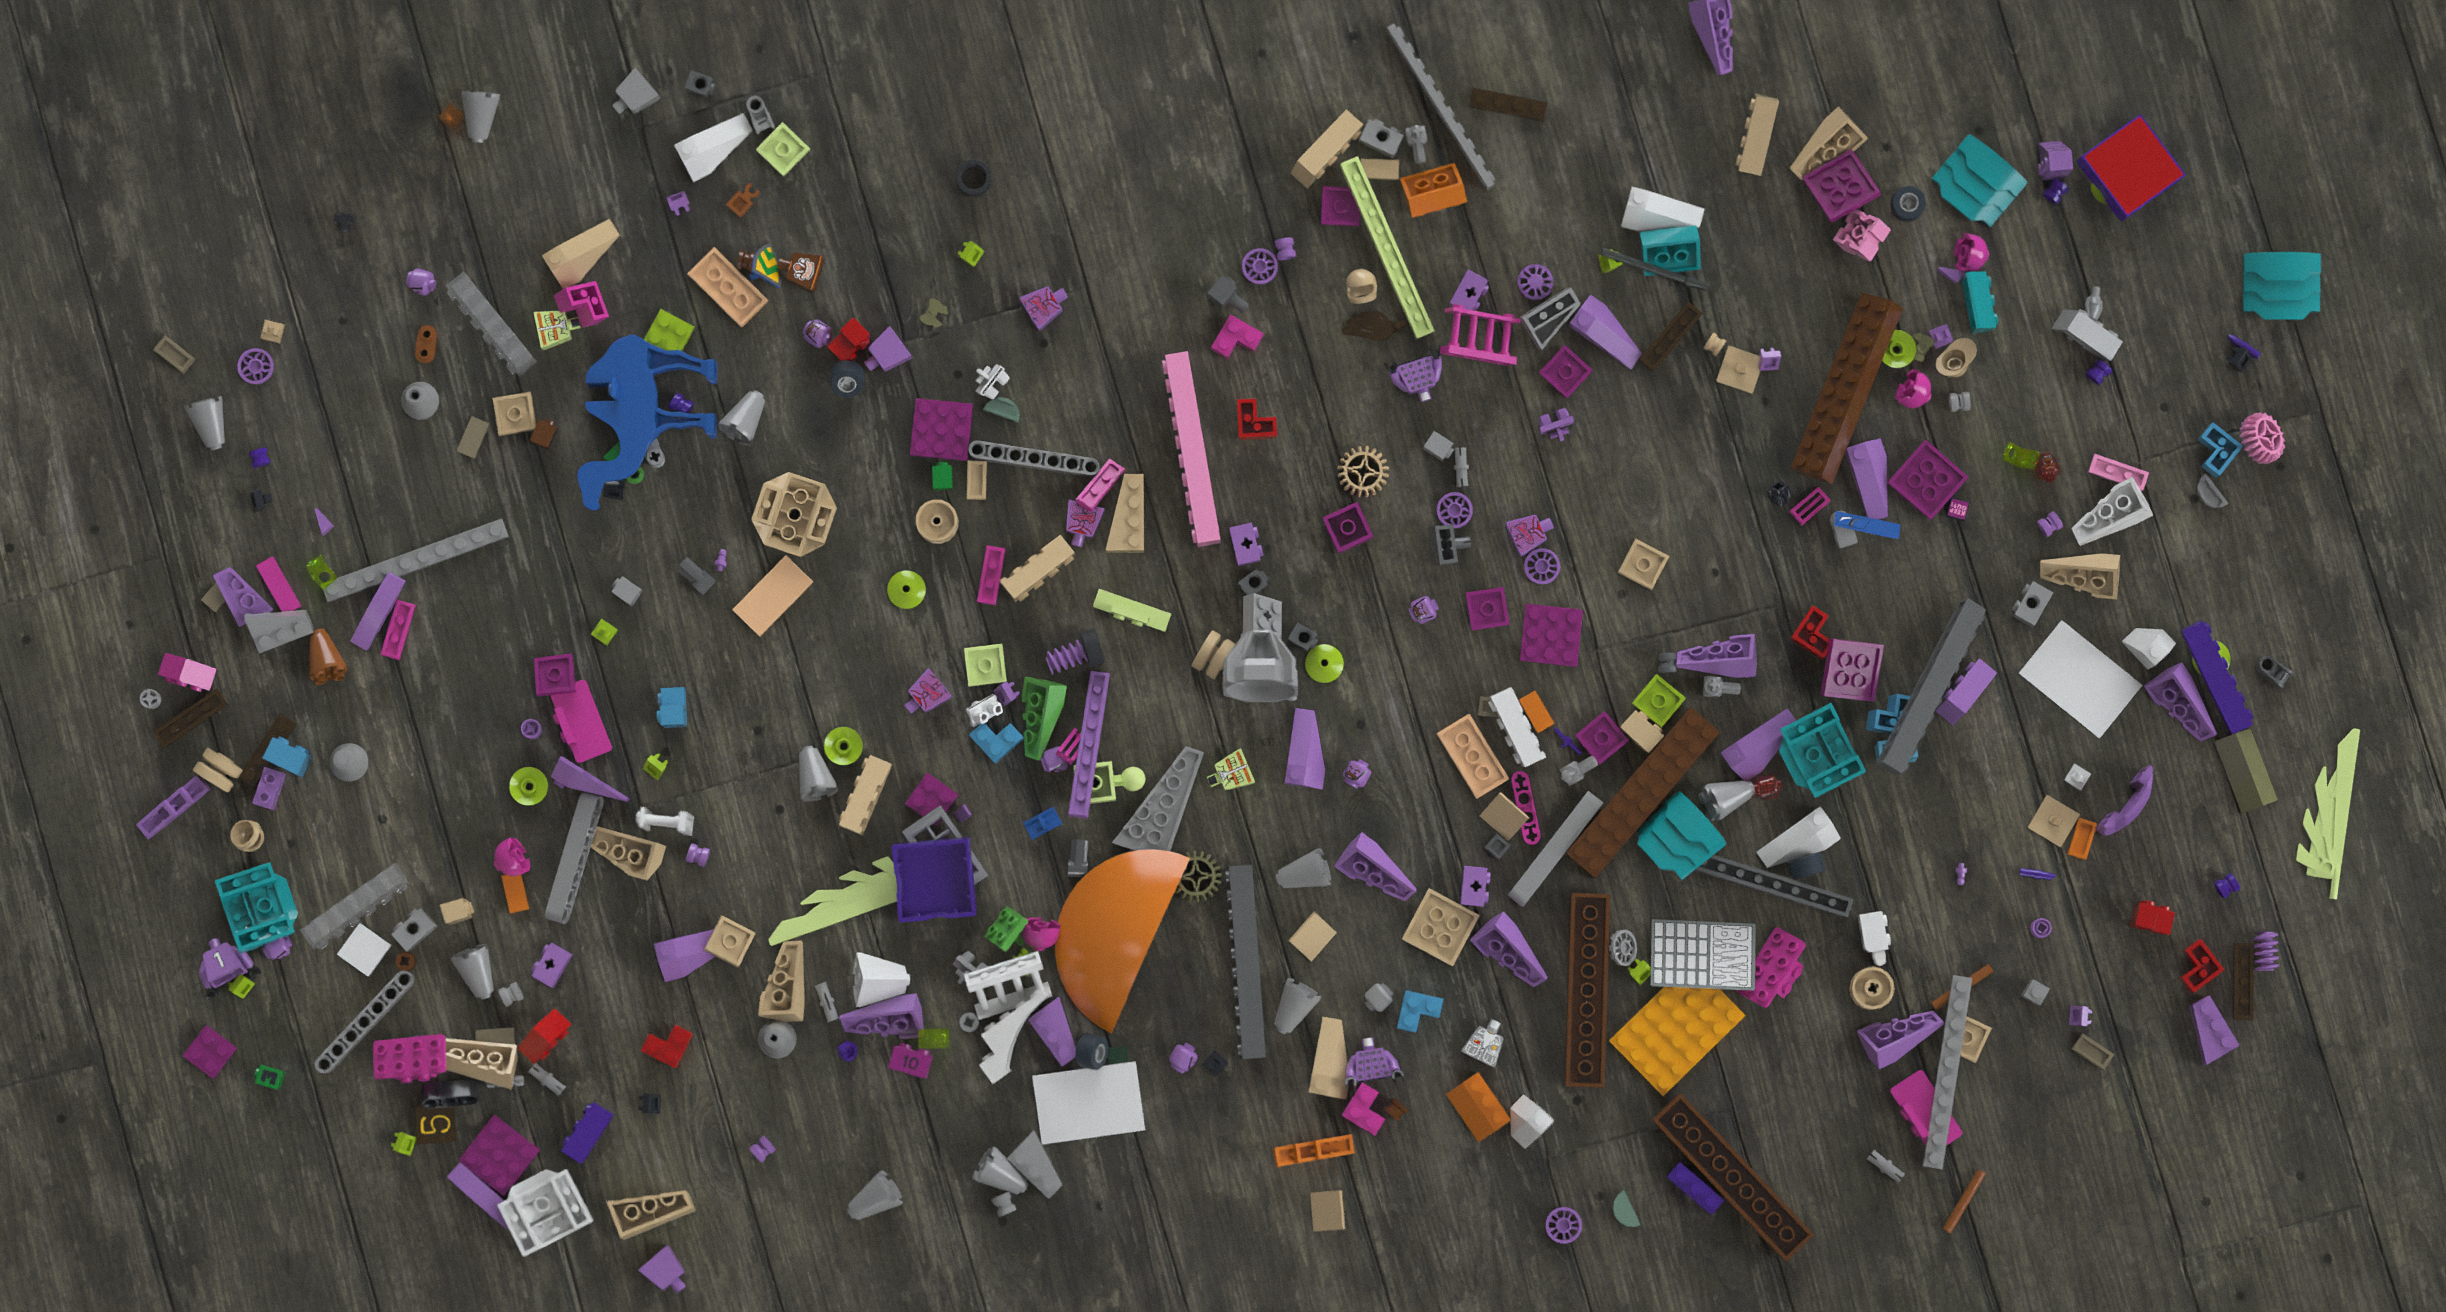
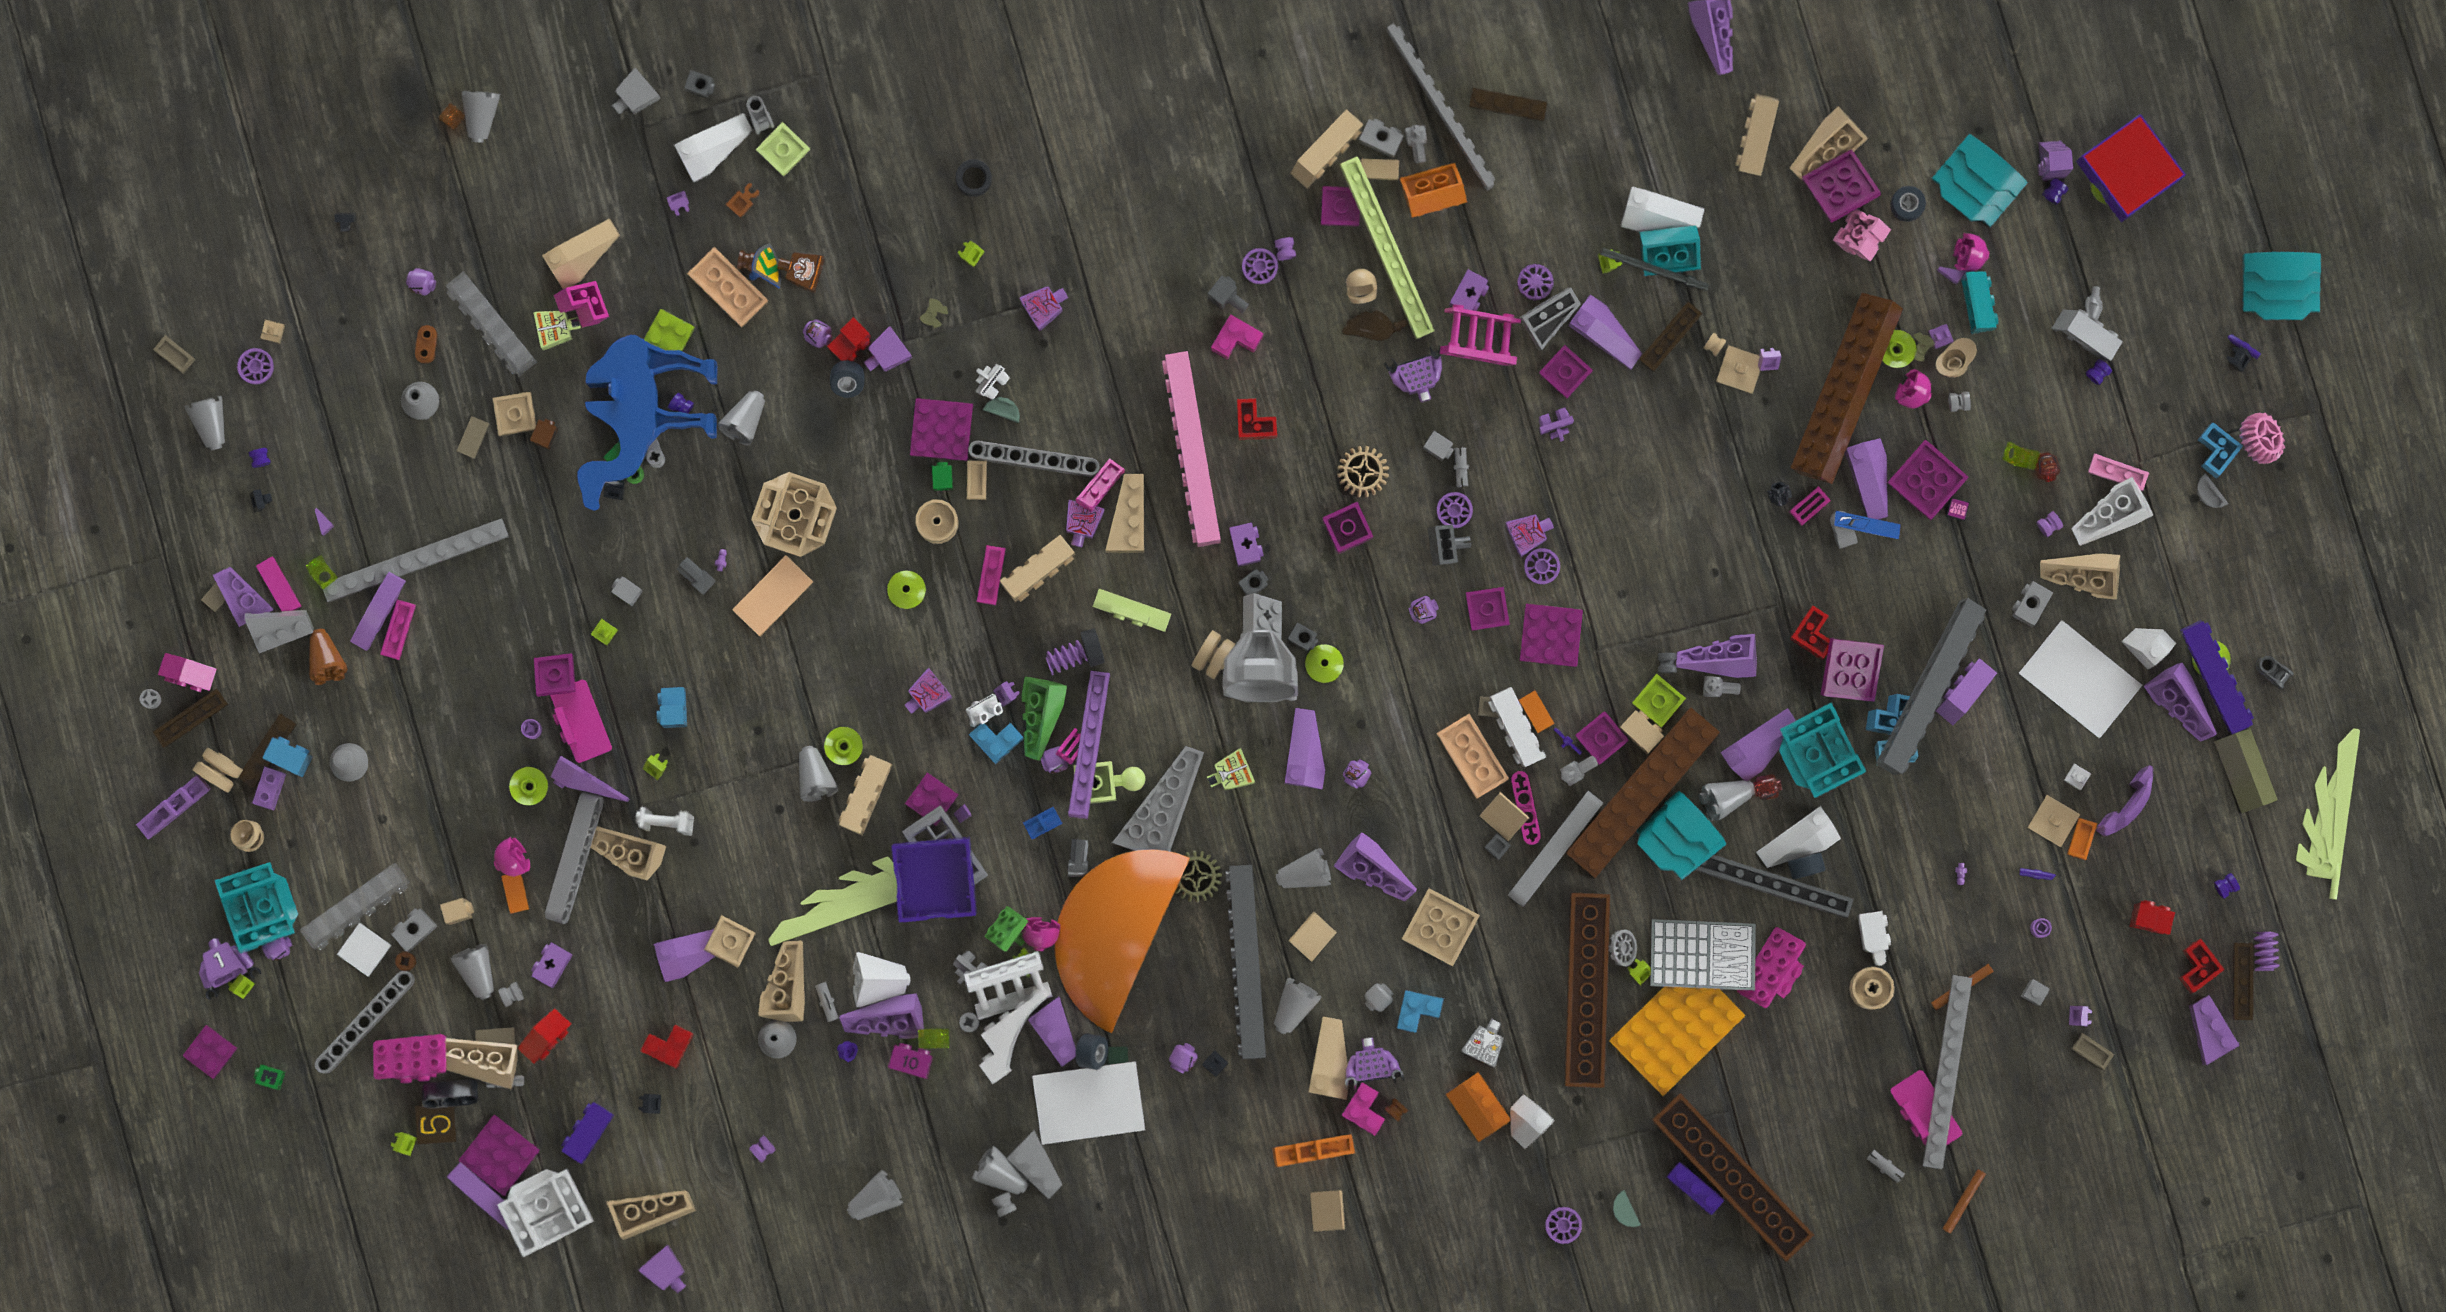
(547, 1079): light grey pin -> none
(697, 855): medium lavender wheel -> none
(985, 665): yellowish green plate -> none
(1468, 896): medium lavender brick -> none
(1507, 945): medium lavender wedge -> none
(1643, 564): tan tile -> none
(1892, 1040): medium lavender wedge -> none
(1973, 1039): tan tile -> none

